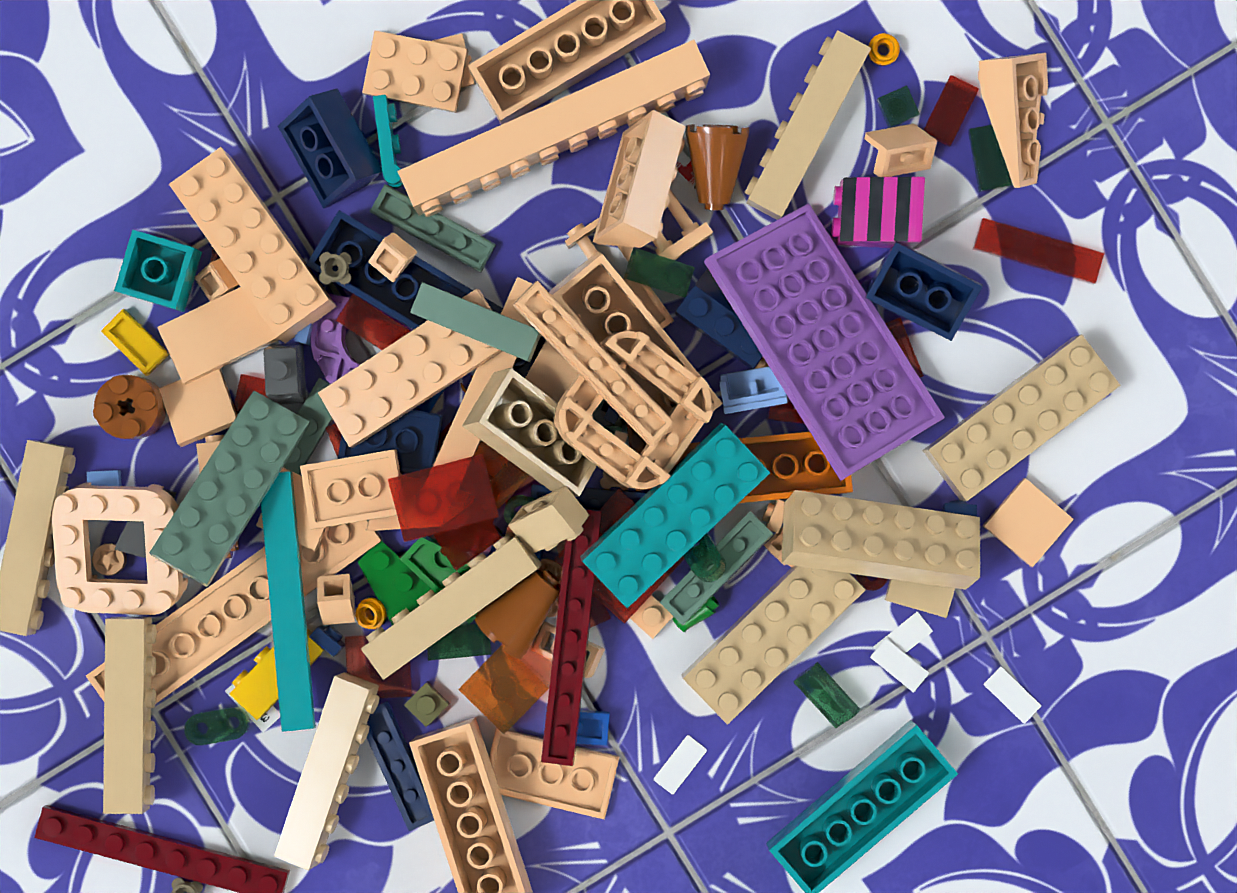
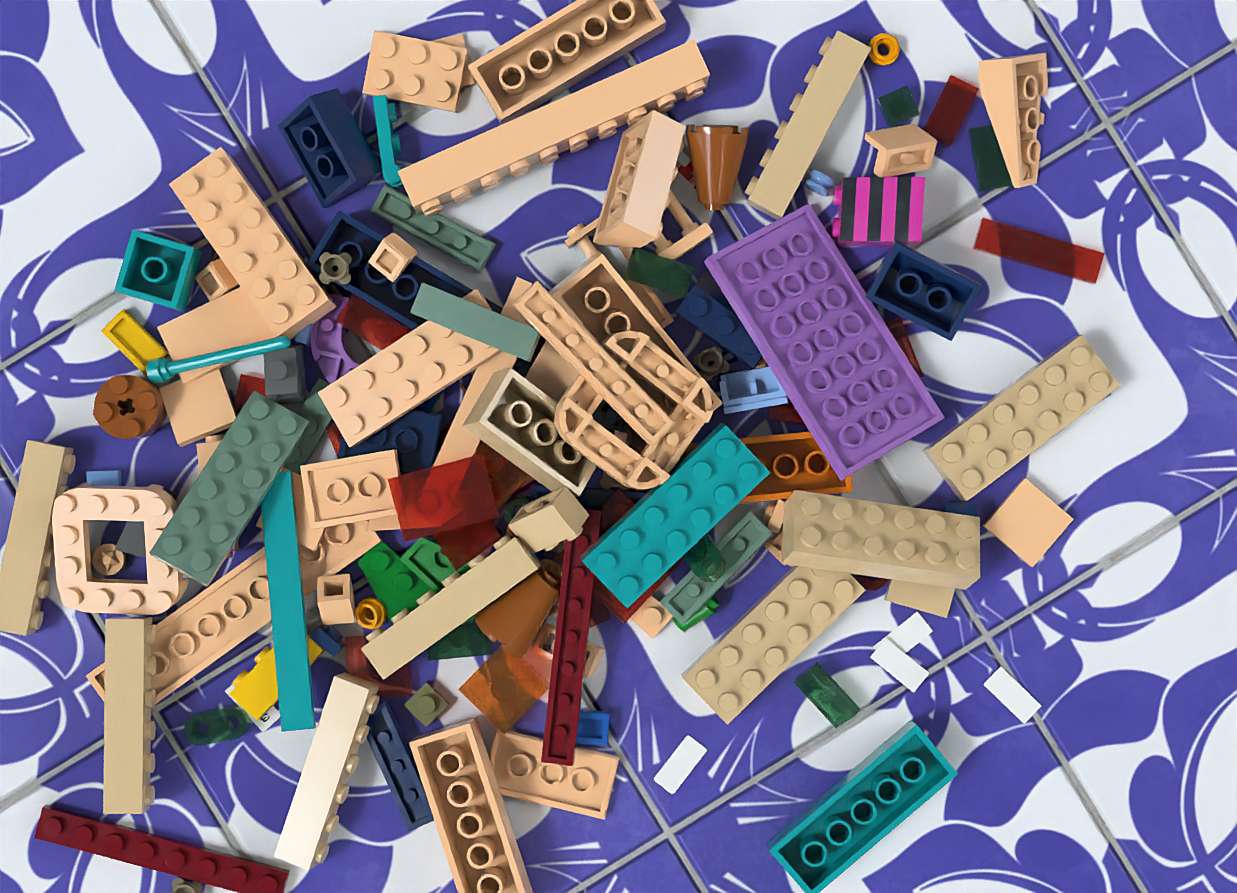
(162, 370): none -> teal piece
(708, 355): none -> dark tan plate
(819, 182): none -> medium blue bush

